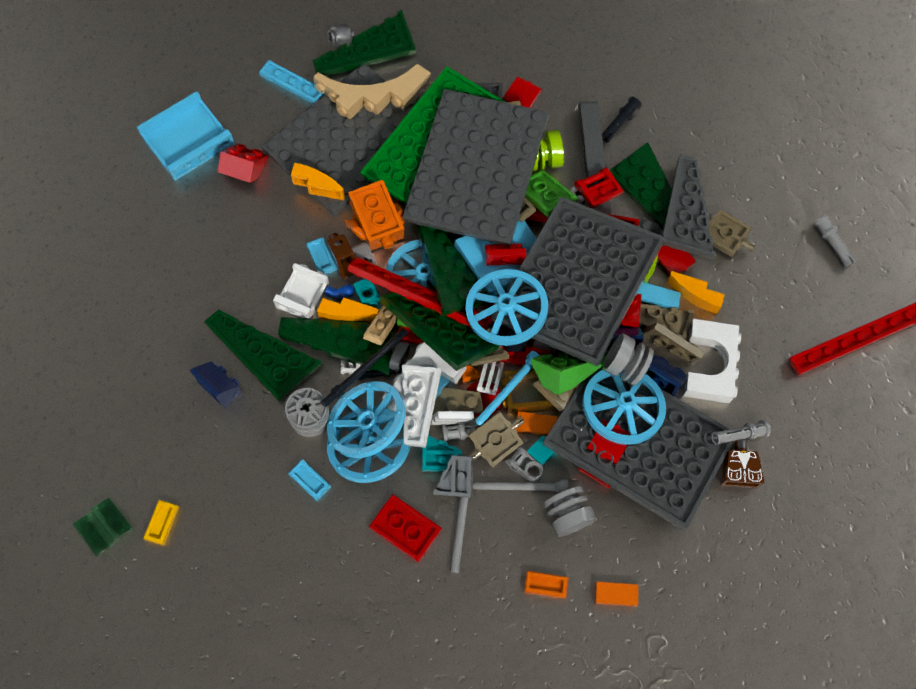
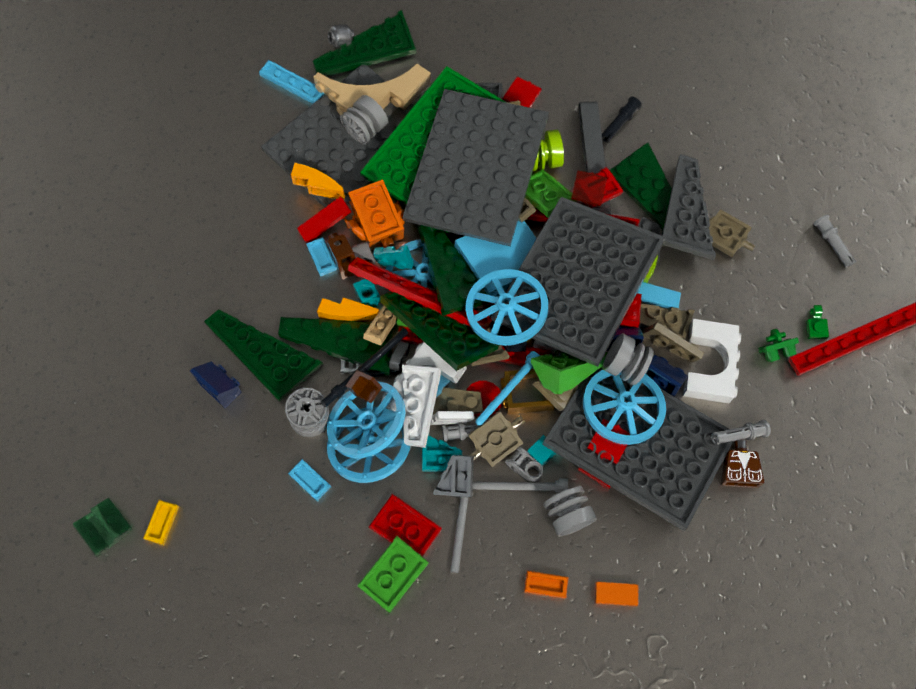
(185, 135): medium azure panel -> none
(242, 162): red slope -> none
(302, 292): white panel -> none
(324, 219): none -> red tile
(345, 291): blue arm -> none
(364, 119): none -> light grey wheel
(364, 386): none -> reddish brown panel
(389, 256): none -> teal wing
(393, 574): none -> bright green tile
(470, 375): orange tile -> none
(493, 365): white tile -> none
(504, 255): red panel -> none
(536, 423): orange tile -> none
(589, 188): none -> clear red piece
(674, 259): red piece -> none
(696, 292): light orange slope -> none
(787, 345): none -> green hips
(816, 326): none -> green plate

